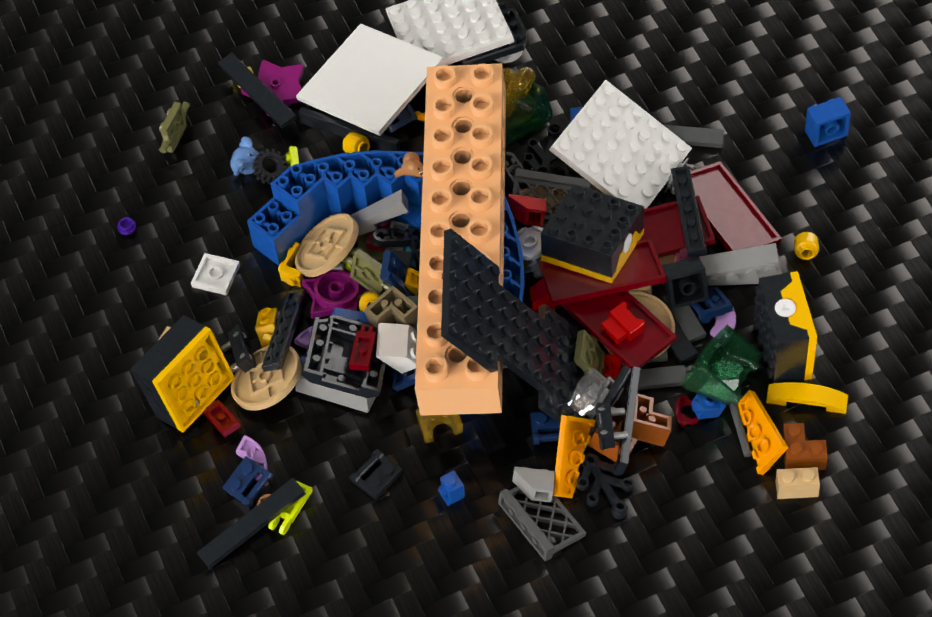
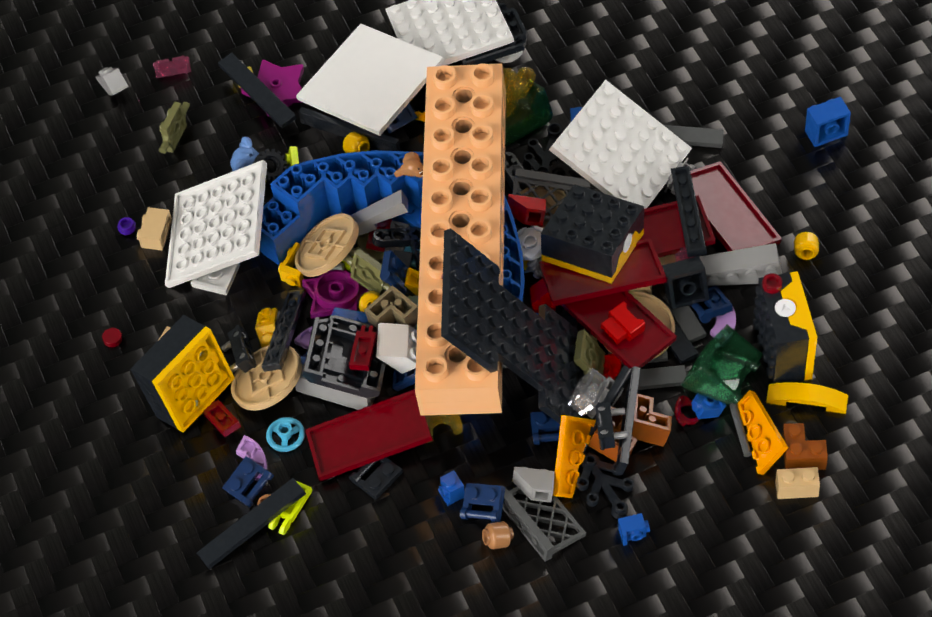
(111, 80): none -> light grey slope
(112, 337): none -> dark red tile
(154, 228): none -> tan brick
(168, 68): none -> clear pink hinge
(216, 224): none -> white tile
(283, 425): none -> medium azure piece
(367, 435): none -> dark red tile
(483, 495): none -> dark blue plate
(497, 535): none -> medium nougat head
(632, 528): none -> blue brick
(772, 283): none -> dark red tile

